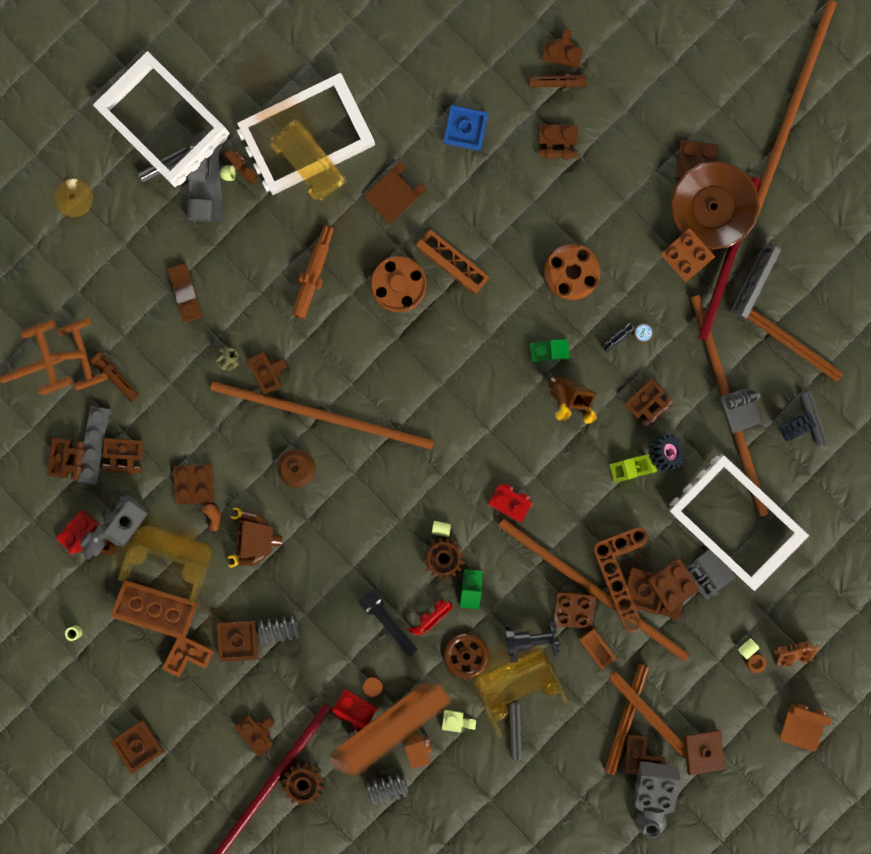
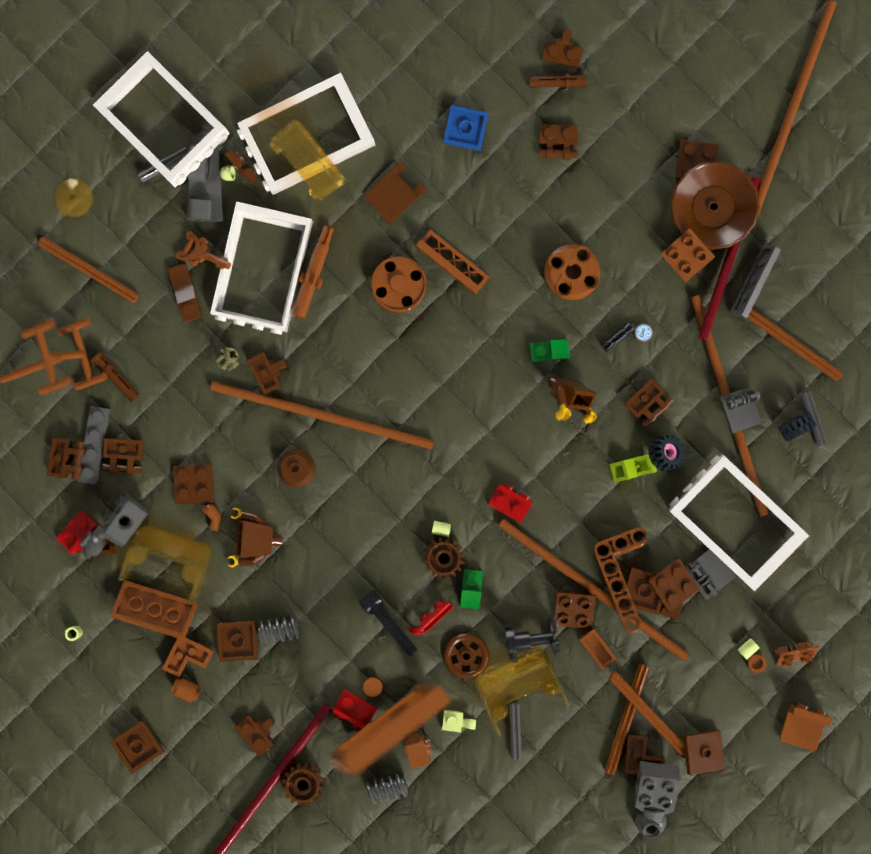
(88, 269): none -> dark orange axle
(186, 690): none -> dark orange brick
(200, 252): none -> dark orange piece
(268, 216): none -> white window

